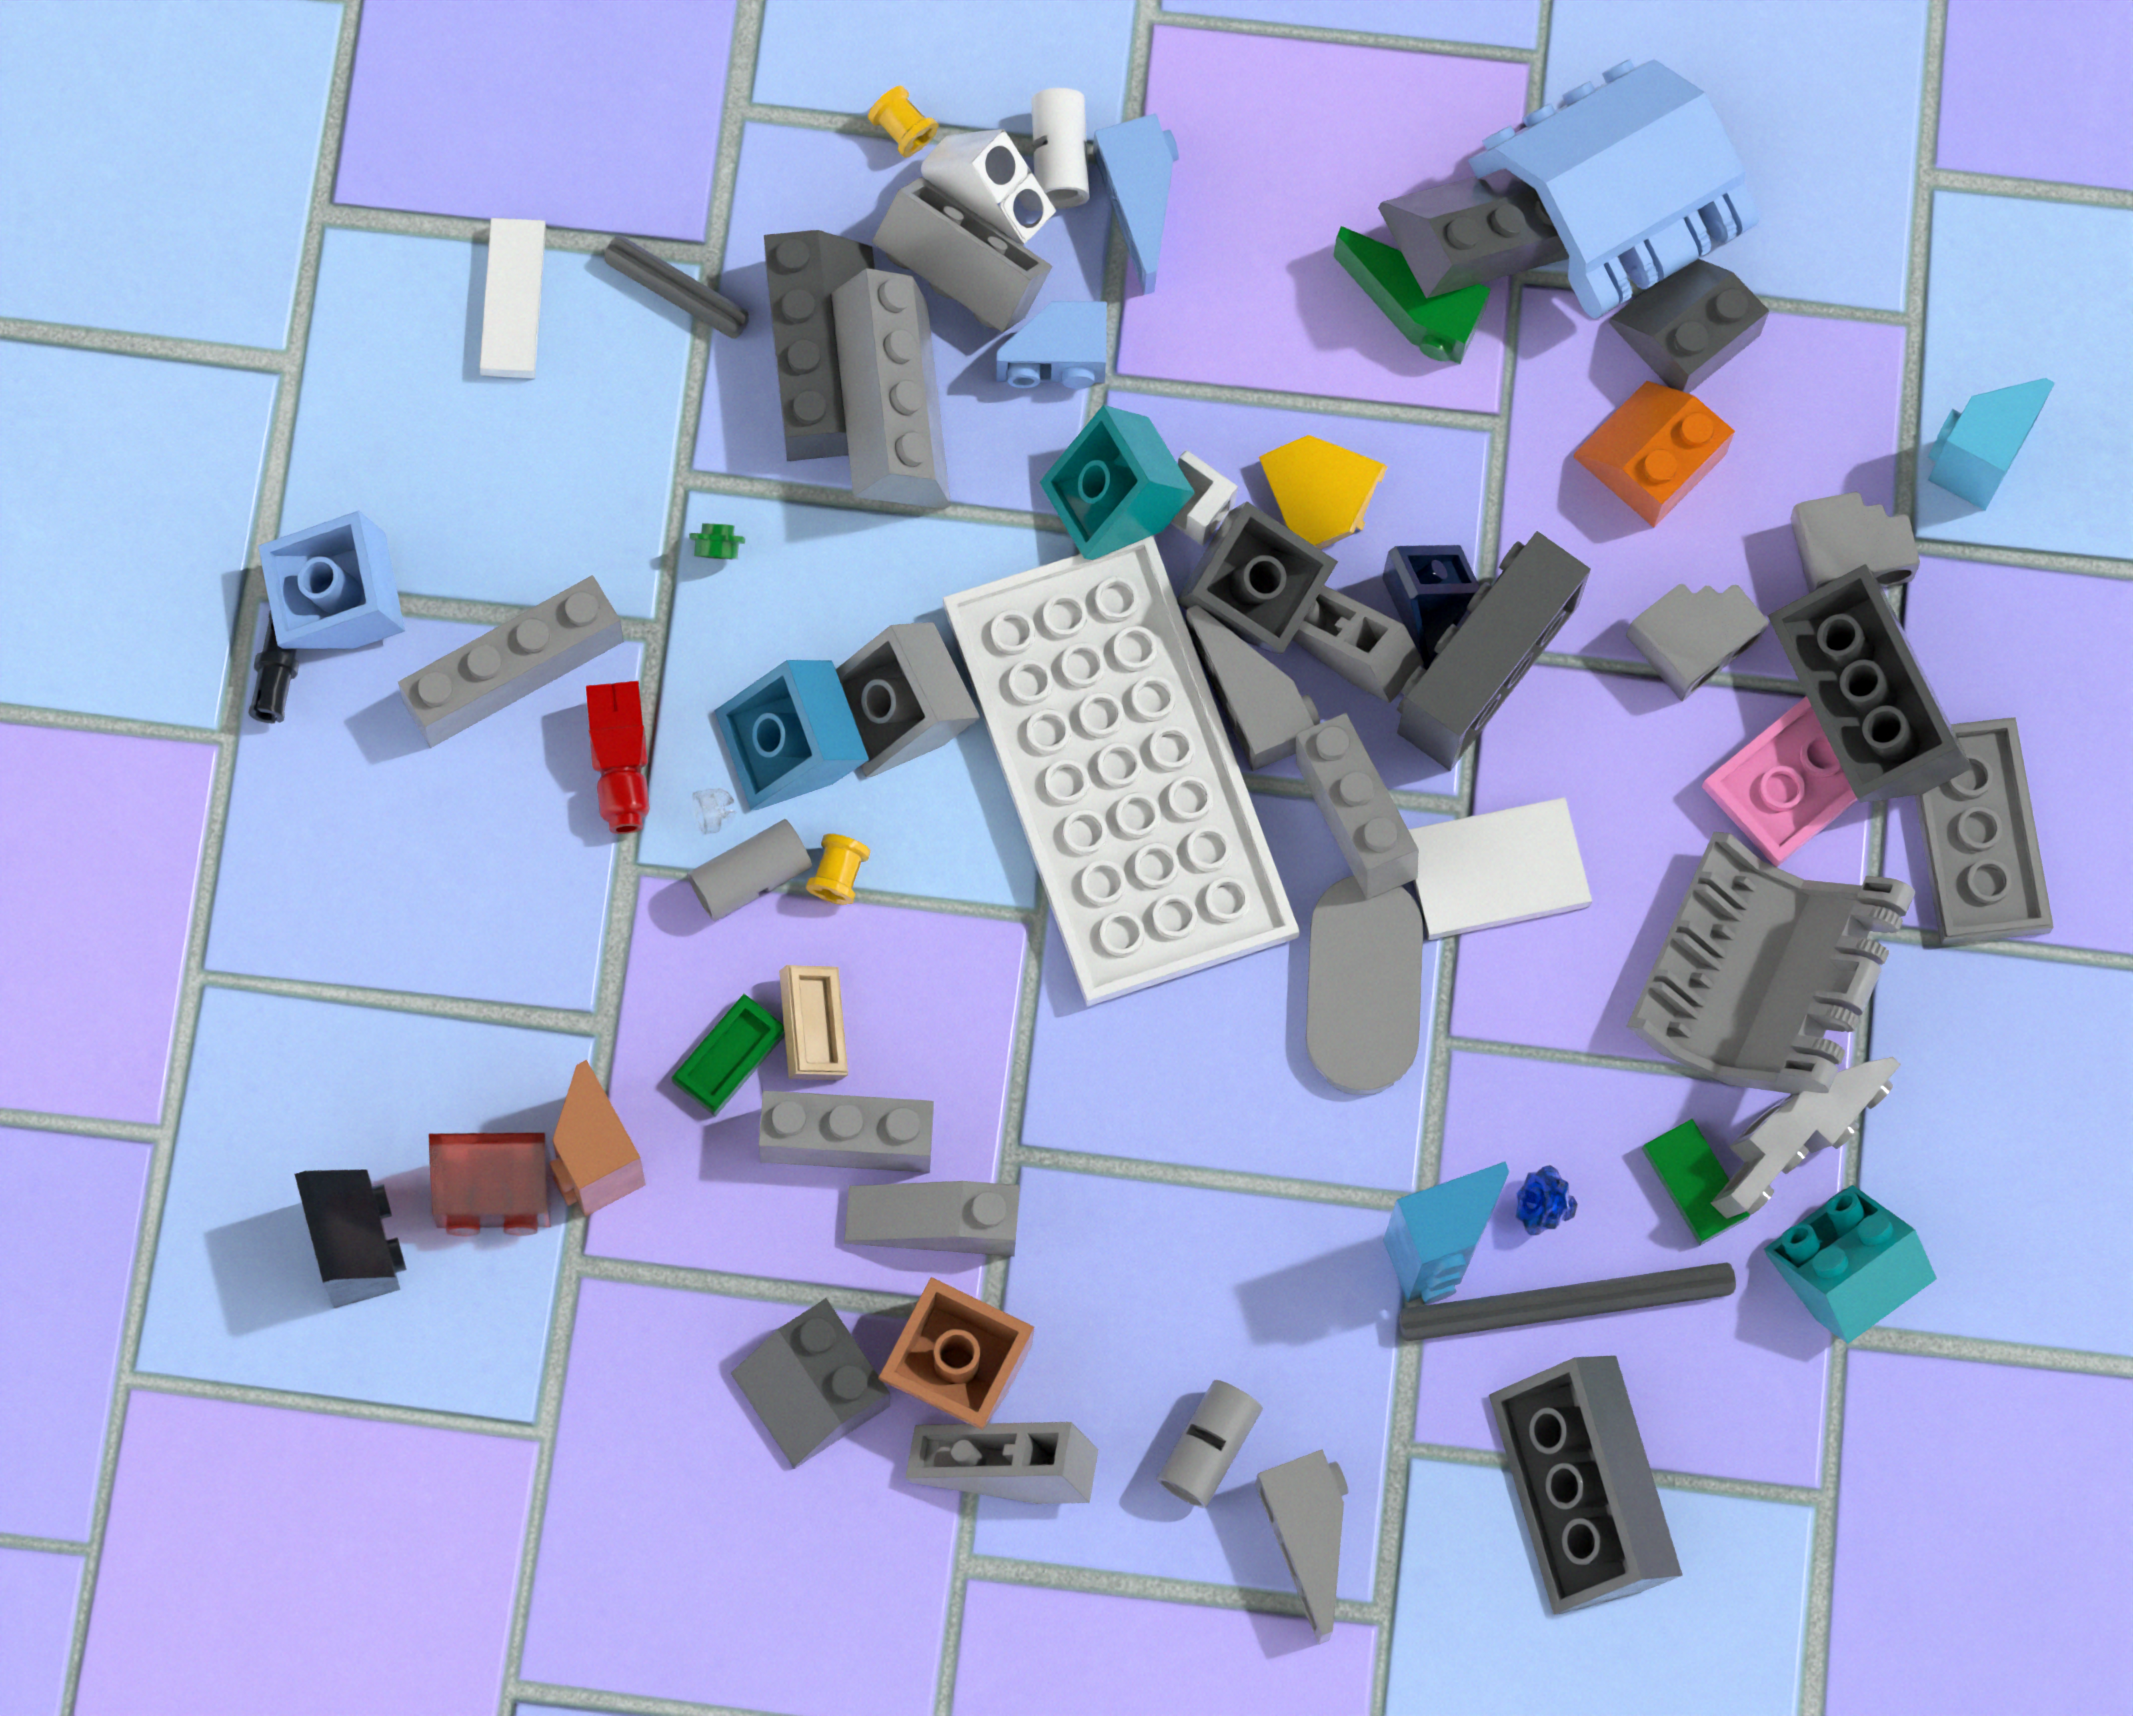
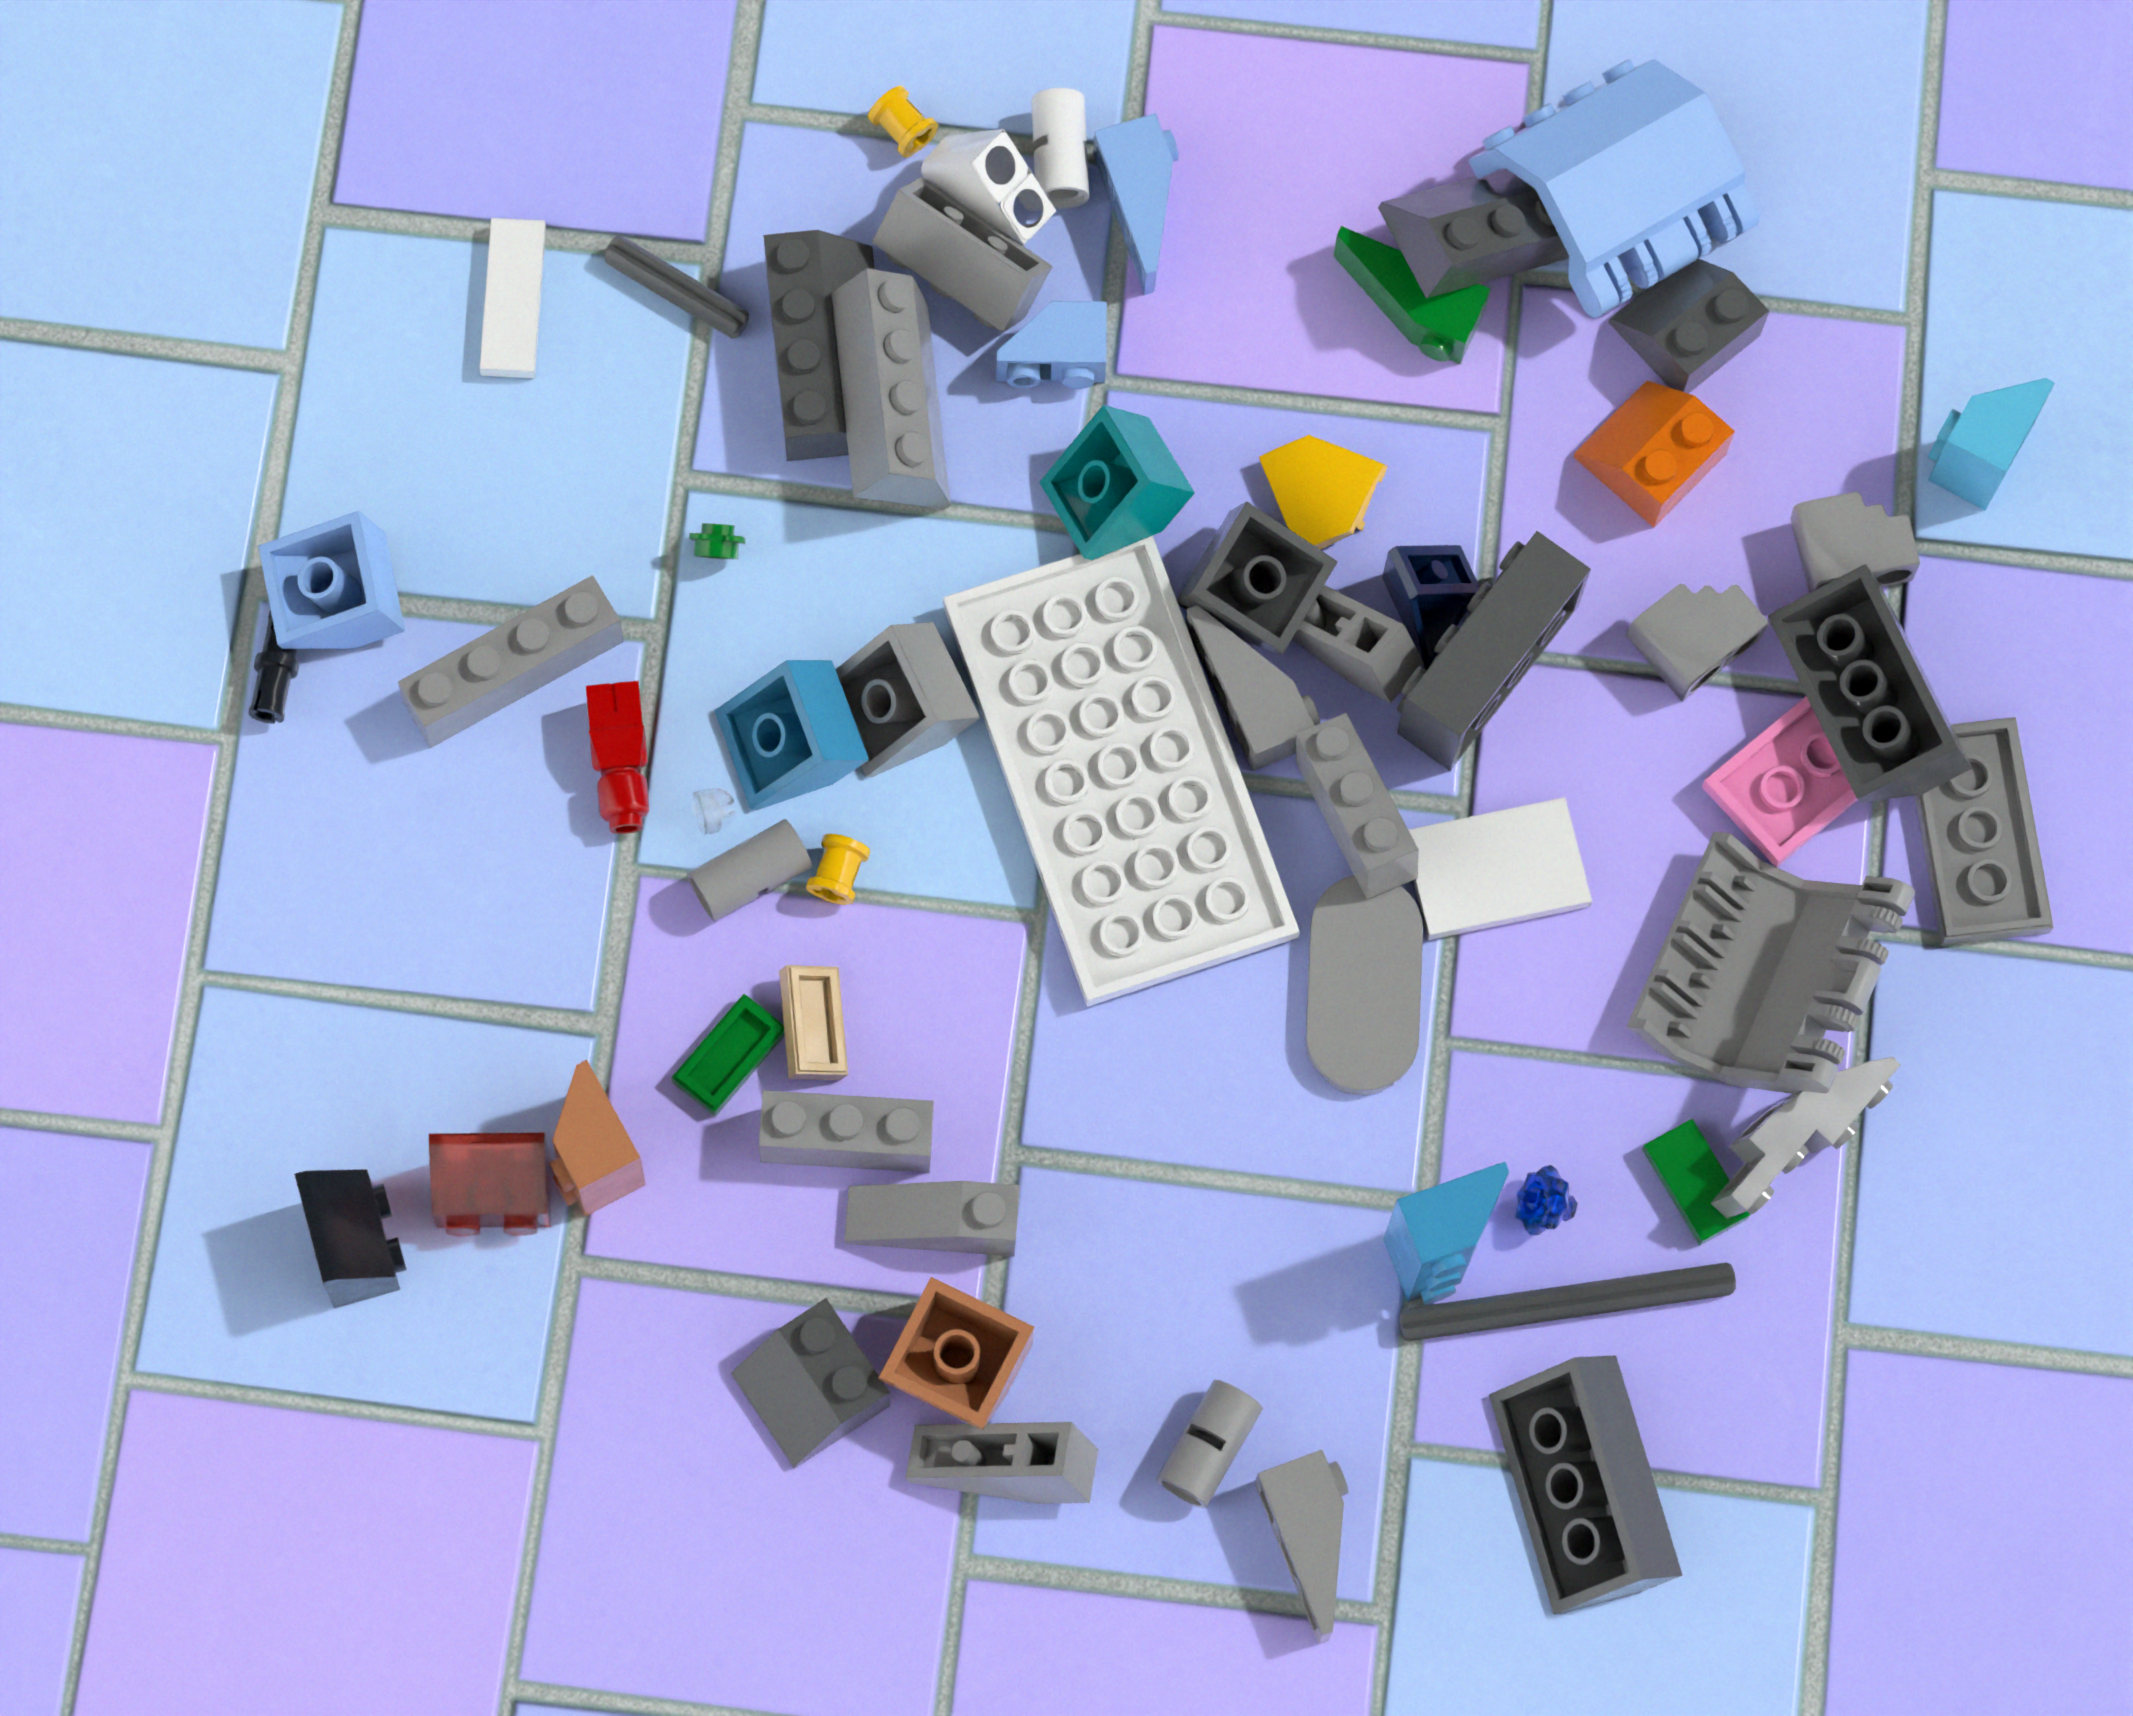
(1210, 503): white panel -> none
(1851, 1263): teal slope -> none

